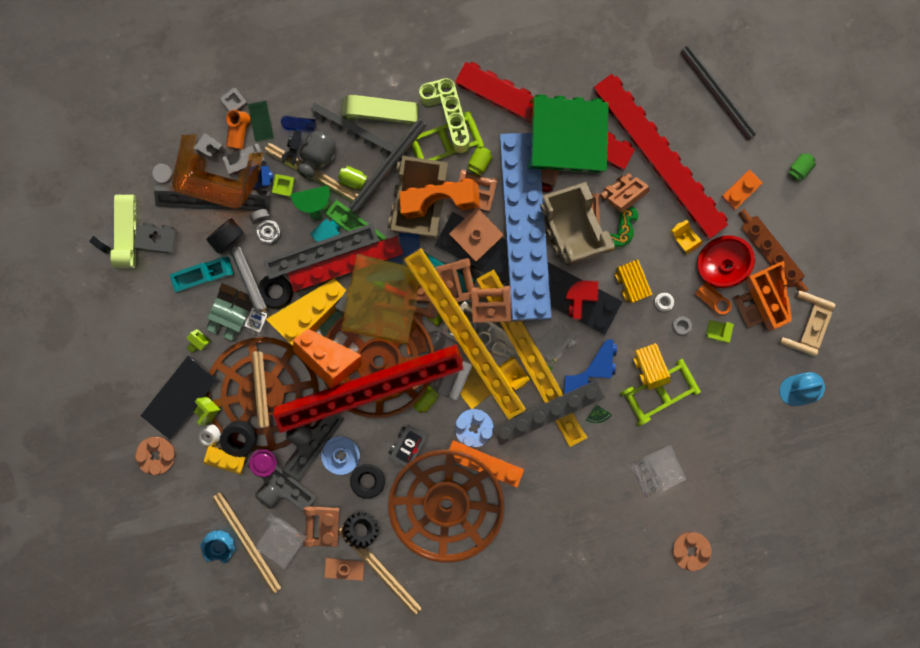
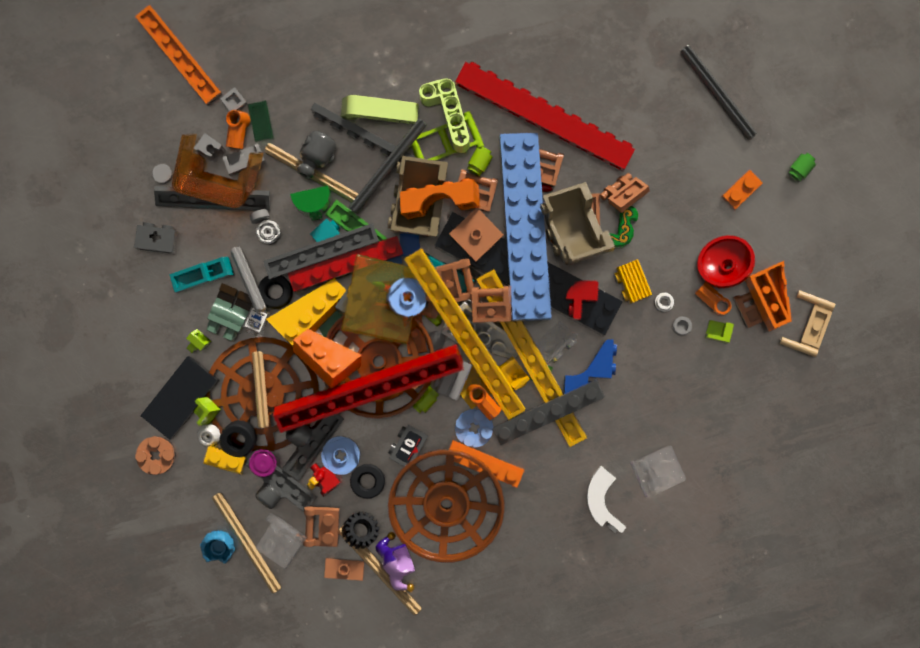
(99, 244): black tile -> none
(124, 232): yellowish green beam -> none
(178, 54): none -> orange plate
(224, 235): black tyre -> none
(265, 178): blue bracket -> none
(284, 185): lime panel -> none
(293, 143): black plate -> none
(298, 124): clear blue bar -> none
(323, 479): none -> red piece
(352, 178): lime brick -> none
(396, 562): none -> lavender piece
(417, 297): none -> light blue plate
(484, 402): none -> orange piece
(569, 134): green panel -> none
(595, 498): none -> white arch
(598, 415): clear green tile -> none
(644, 418): lime piece -> none
(652, 367): yellow brick -> none
(660, 157): red brick -> none
(686, 237): yellow bracket -> none
(691, 540): nougat plate -> none
(772, 249): dark orange plate -> none
(802, 389): dark azure piece -> none

